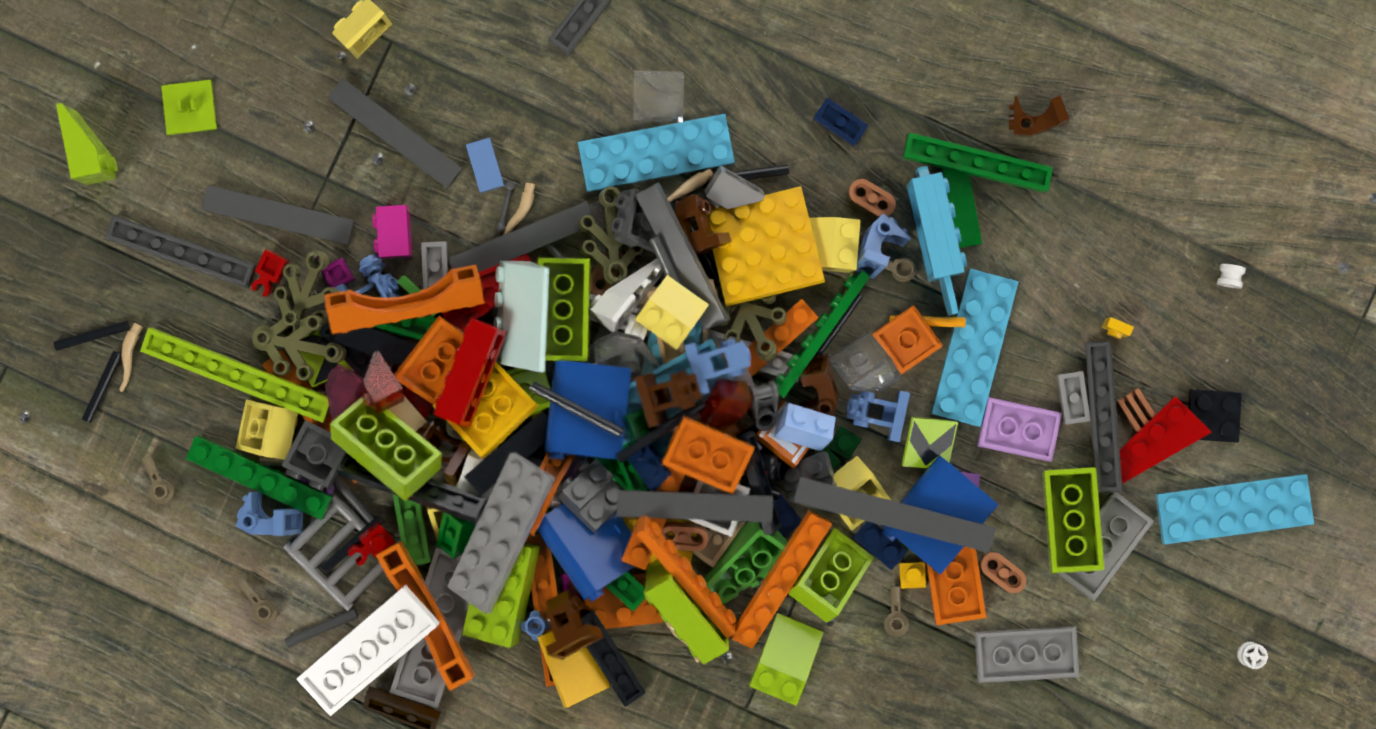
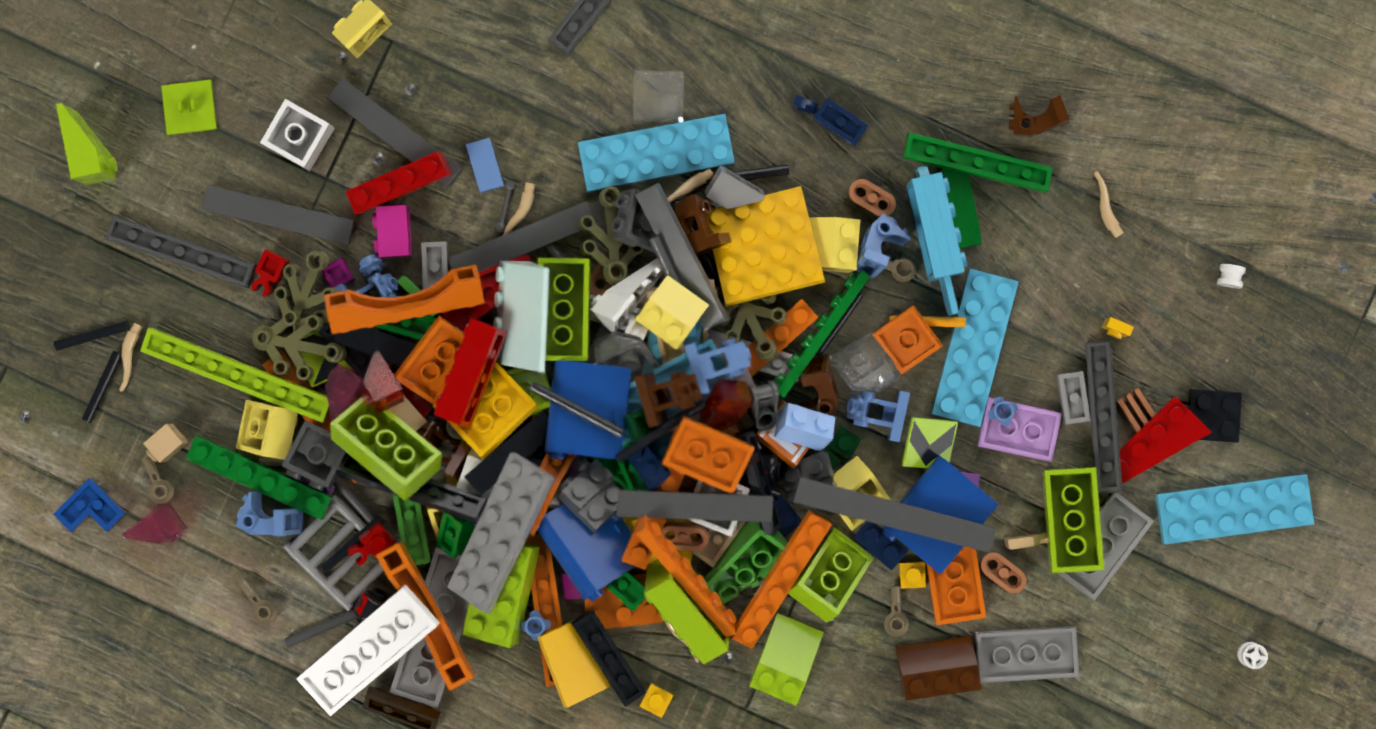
(93, 502): none -> blue plate
(158, 527): none -> clear pink slope
(165, 443): none -> tan brick
(297, 135): none -> white brick
(369, 602): none -> black head
(399, 183): none -> red brick
(573, 635): reddish brown tile -> none
(656, 700): none -> yellow plate
(805, 105): none -> dark blue tile
(937, 668): none -> reddish brown slope
(1010, 409): none -> medium blue plate
(1025, 541): none -> tan tile
(1106, 213): none -> tan animal

